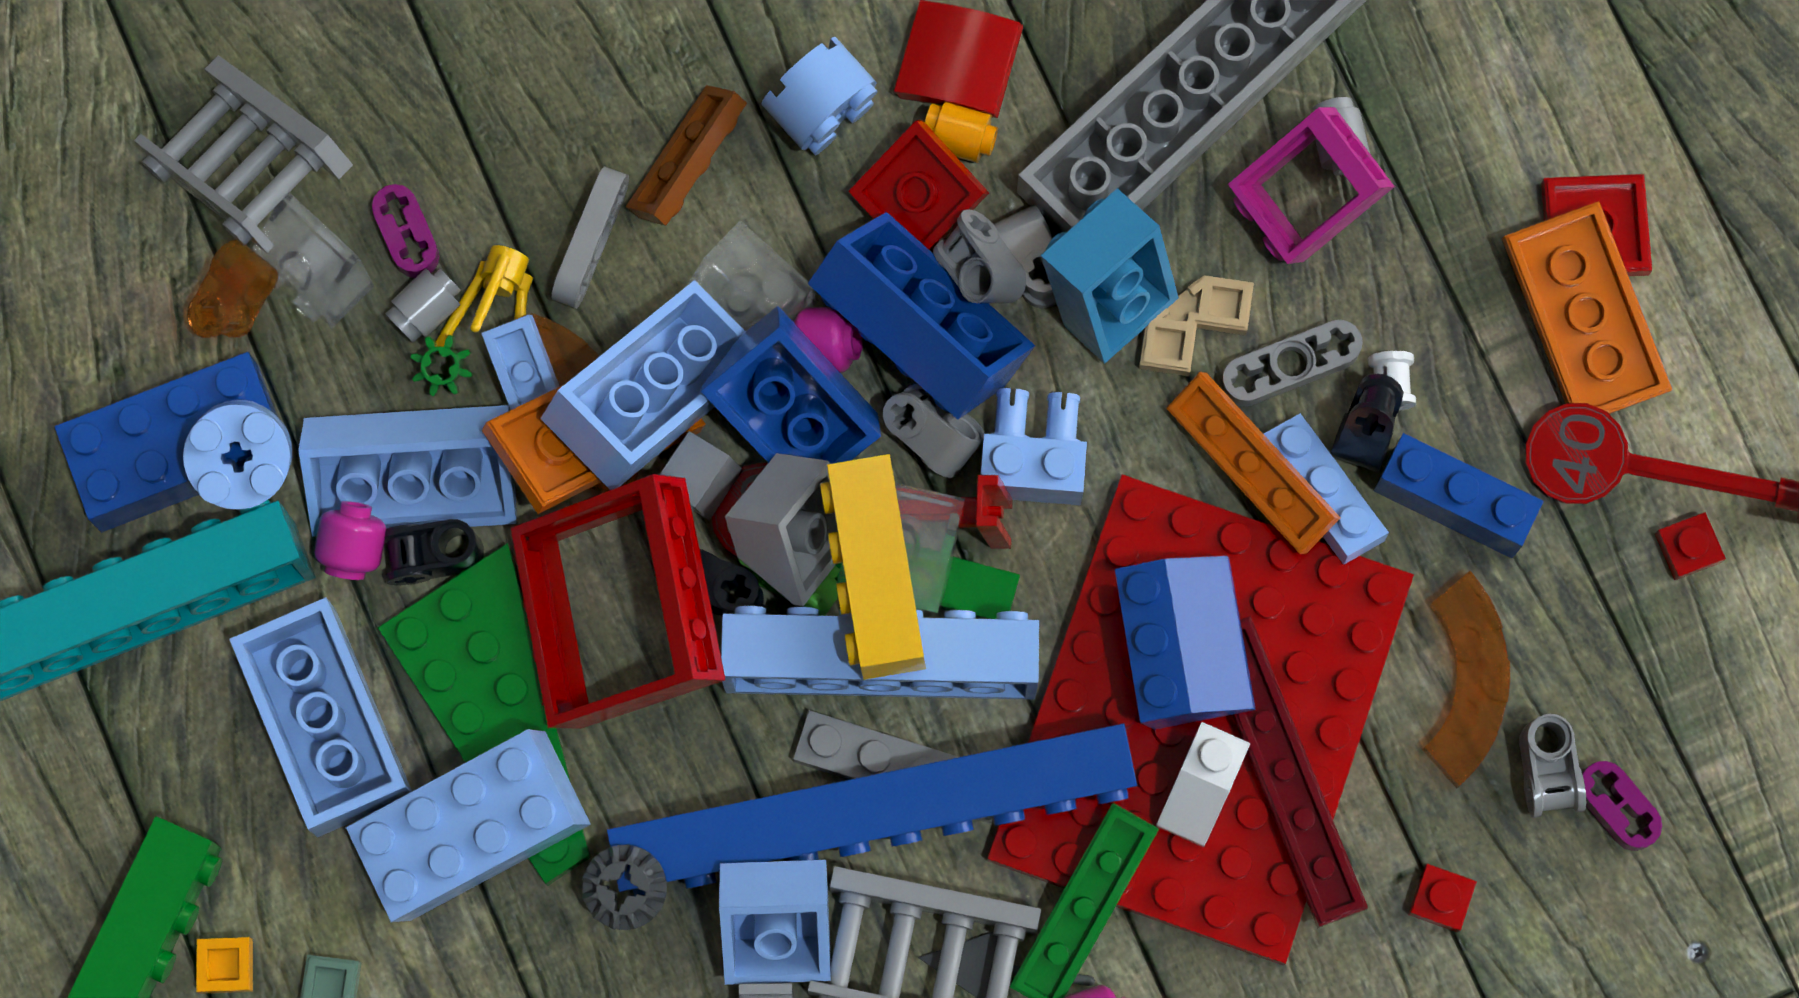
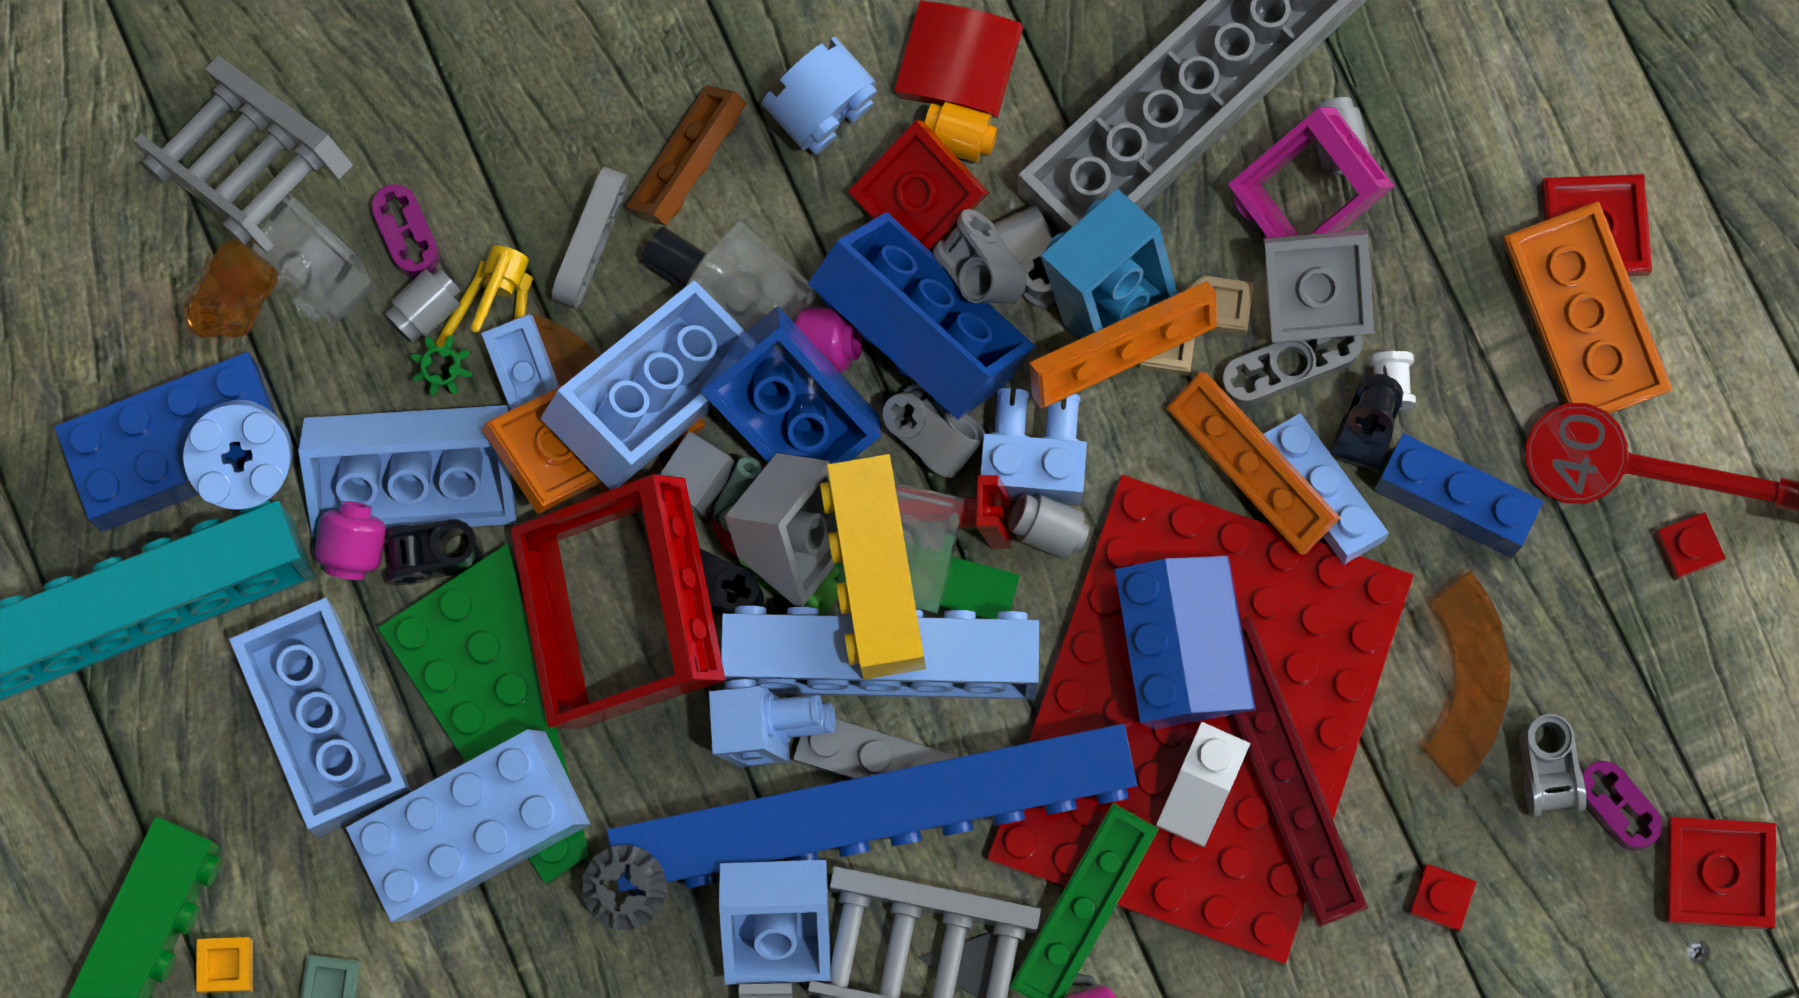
(672, 256): none -> black piece
(741, 478): none -> sand green arm
(756, 726): none -> light blue brick
(1048, 525): none -> light grey brick
(1123, 344): none -> orange tile
(1319, 286): none -> light grey plate
(1721, 873): none -> red plate

